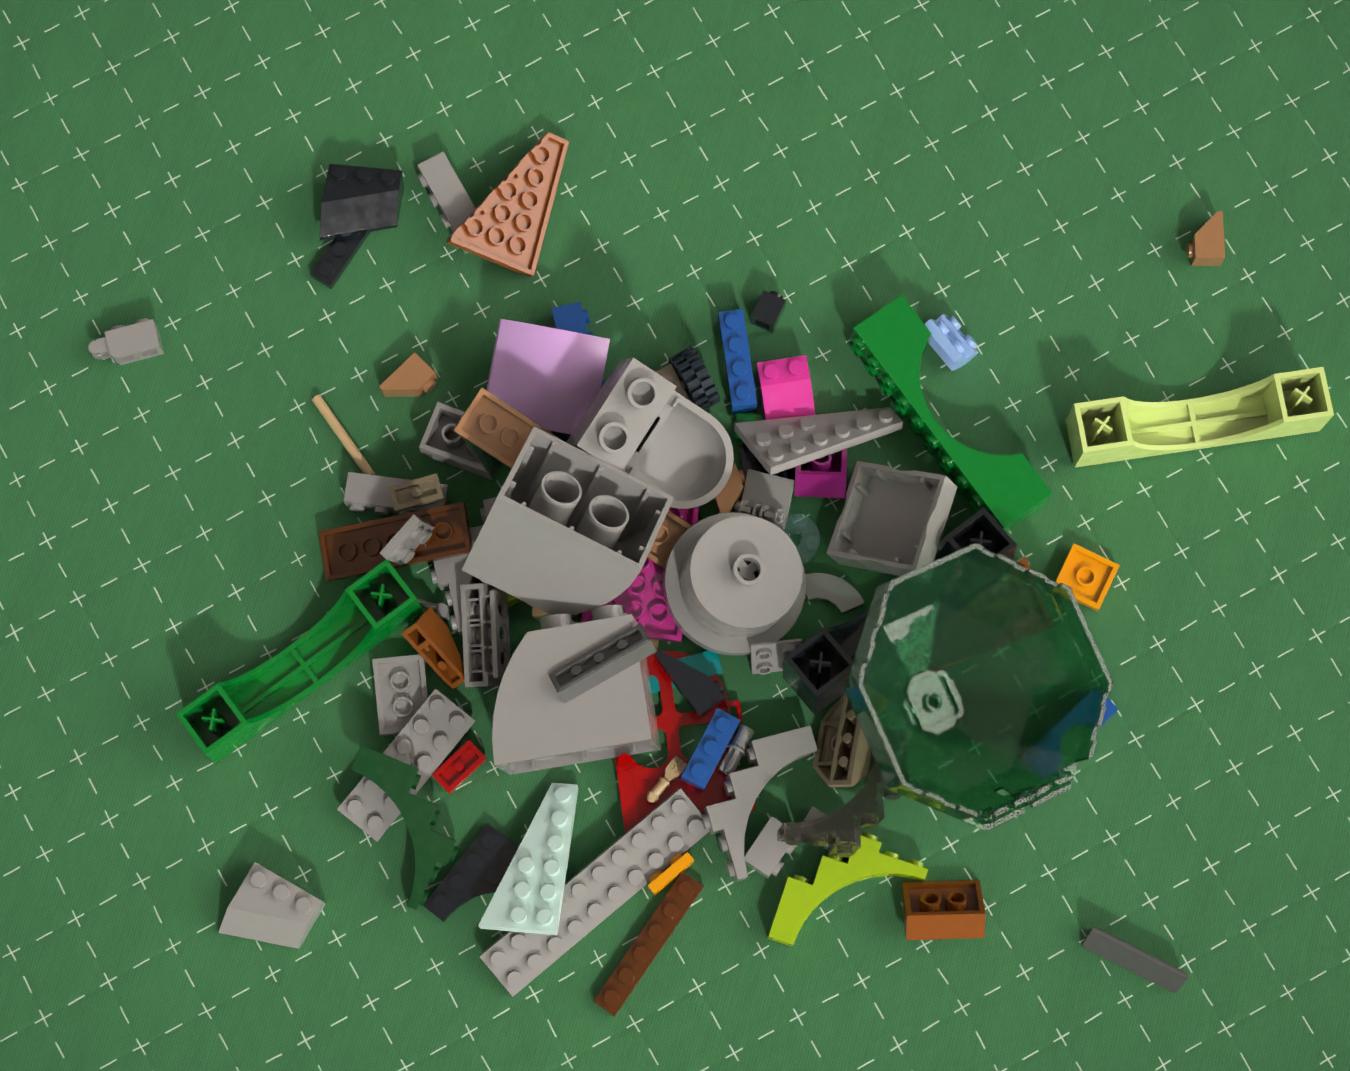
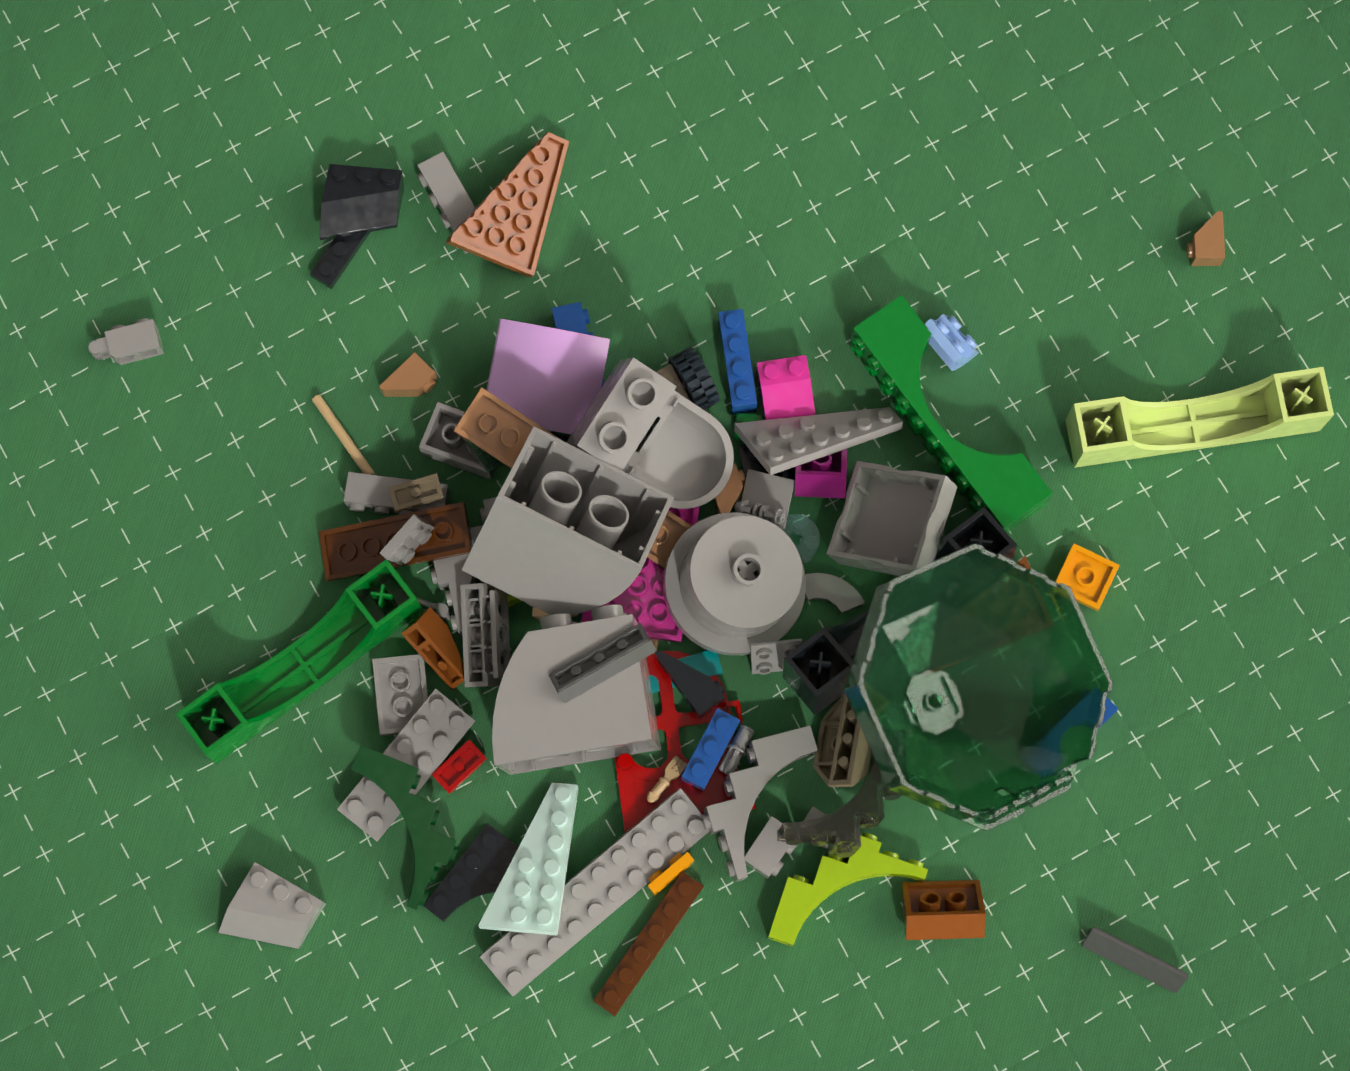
(768, 310): black brick -> none

